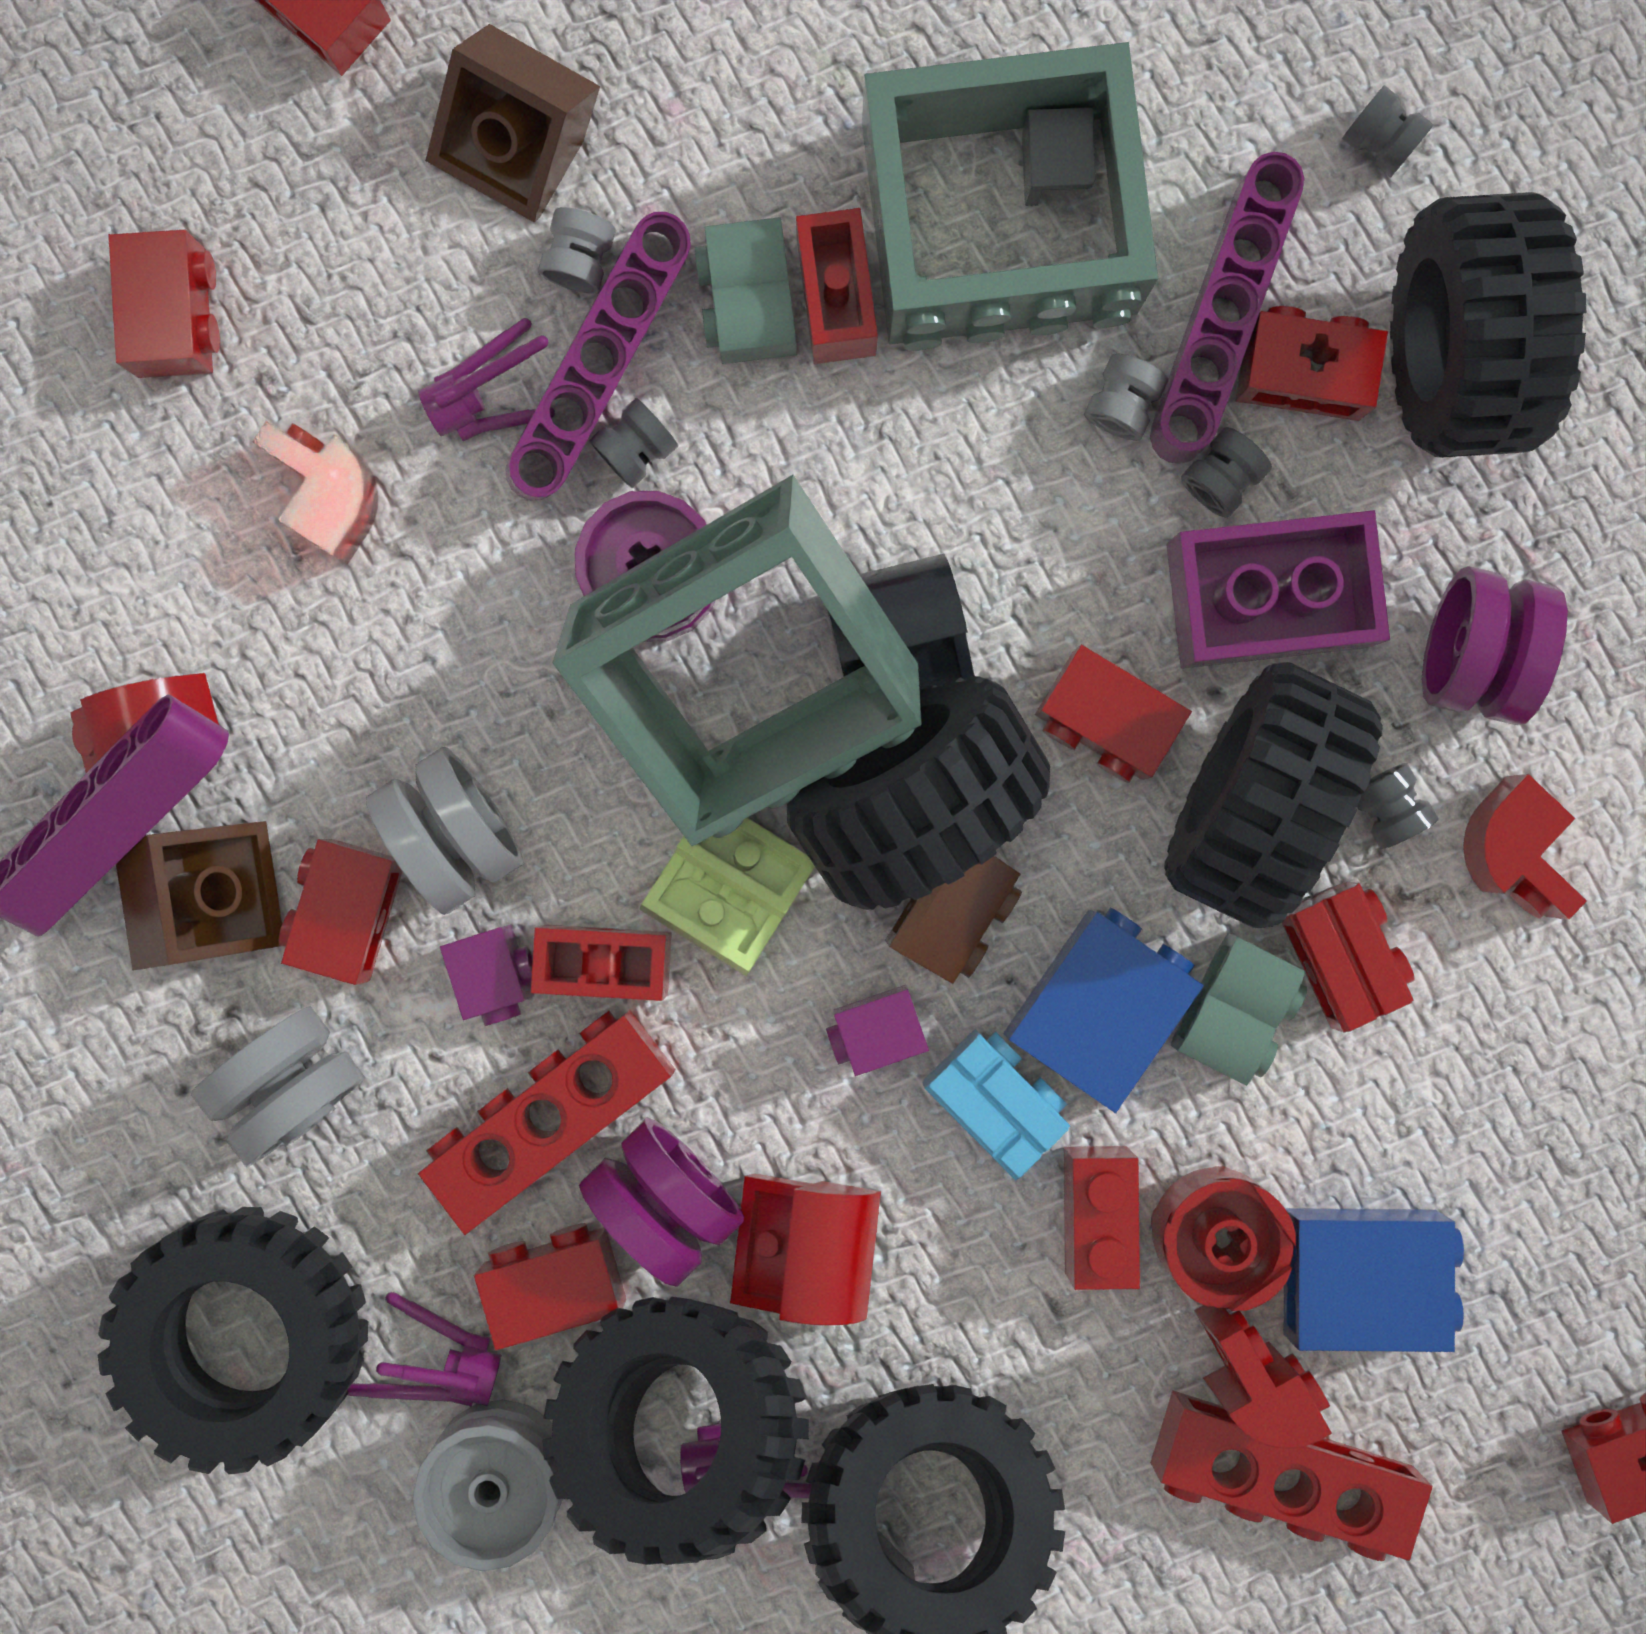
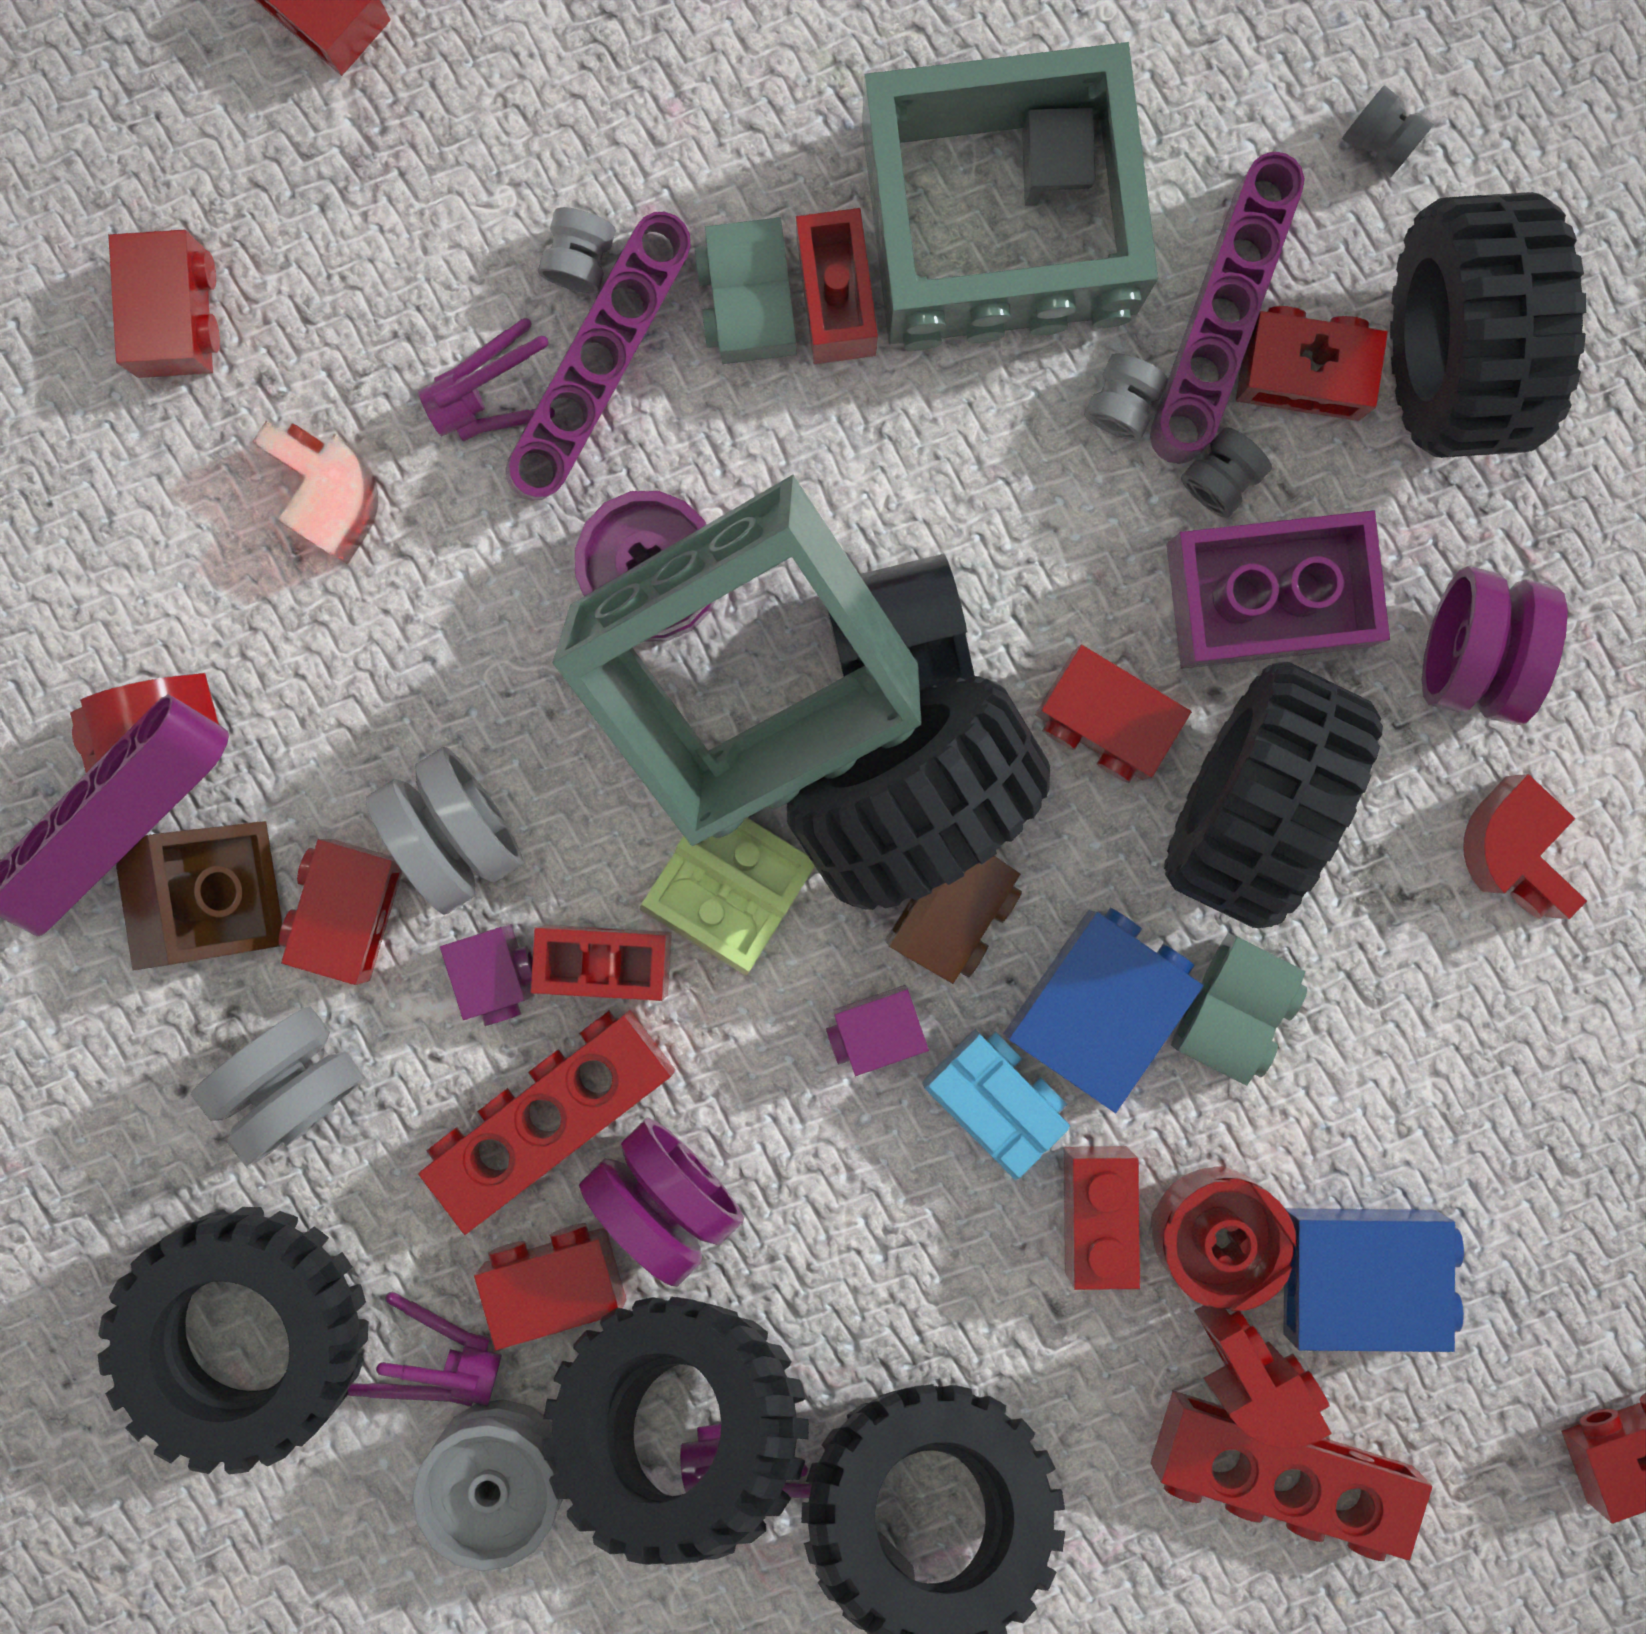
(510, 120): reddish brown slope -> none
(634, 442): dark grey wheel -> none
(805, 1250): red brick -> none
(1349, 956): red brick -> none
(1393, 803): dark grey wheel -> none

